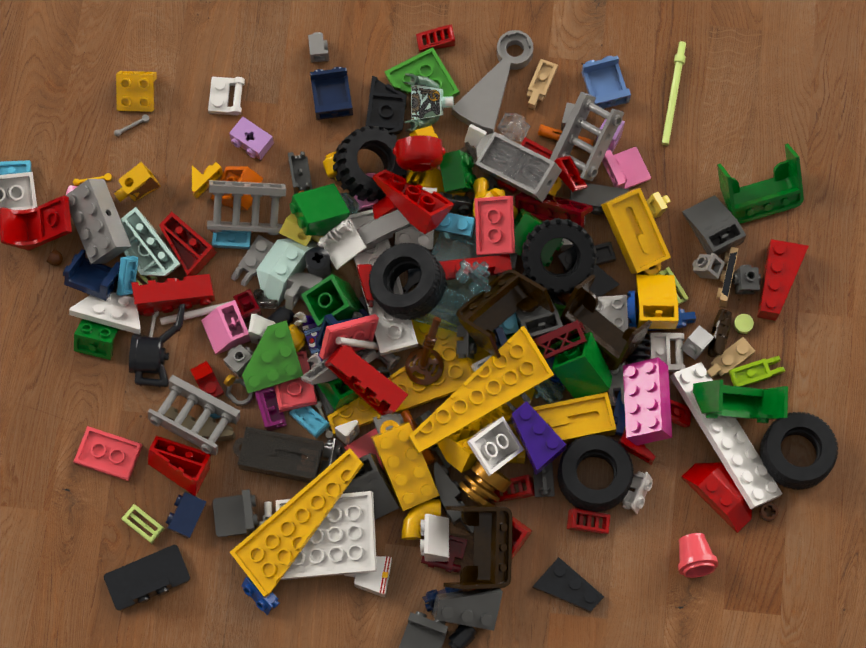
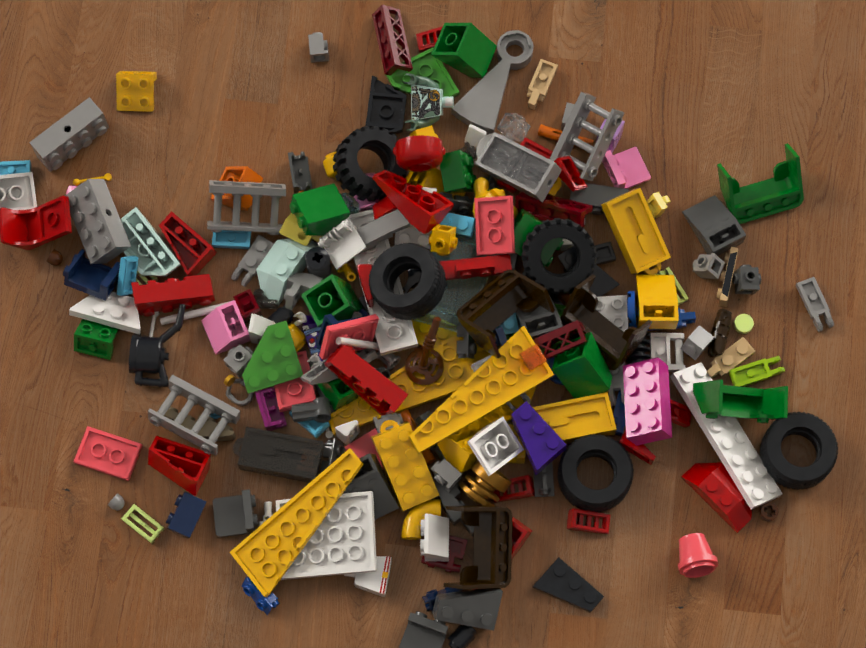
(69, 135): none -> light grey brick
(117, 502): none -> light grey hinge
(137, 183): yellow torso -> none
(145, 118): light grey hinge -> none
(146, 578): black bracket -> none
(200, 181): yellow slope -> none
(207, 380): red slope -> none
(220, 95): white plate -> none
(247, 130): lavender brick -> none
(317, 410): none -> dark grey piece
(331, 93): dark blue panel -> none
(348, 272): none -> yellow arm
(388, 37): none -> dark red fence
(443, 239): none -> yellow brick
(446, 474): none -> light grey brick
(464, 49): none -> green slope
(479, 281): clear light blue hips -> none
(533, 357): none -> clear orange tile
(549, 391): clear light blue hips -> none
(605, 82): medium blue panel -> none
(642, 484): white hinge -> none
(679, 60): yellowish green bar -> none
(780, 270): red wedge -> none
(814, 302): none -> light grey hinge

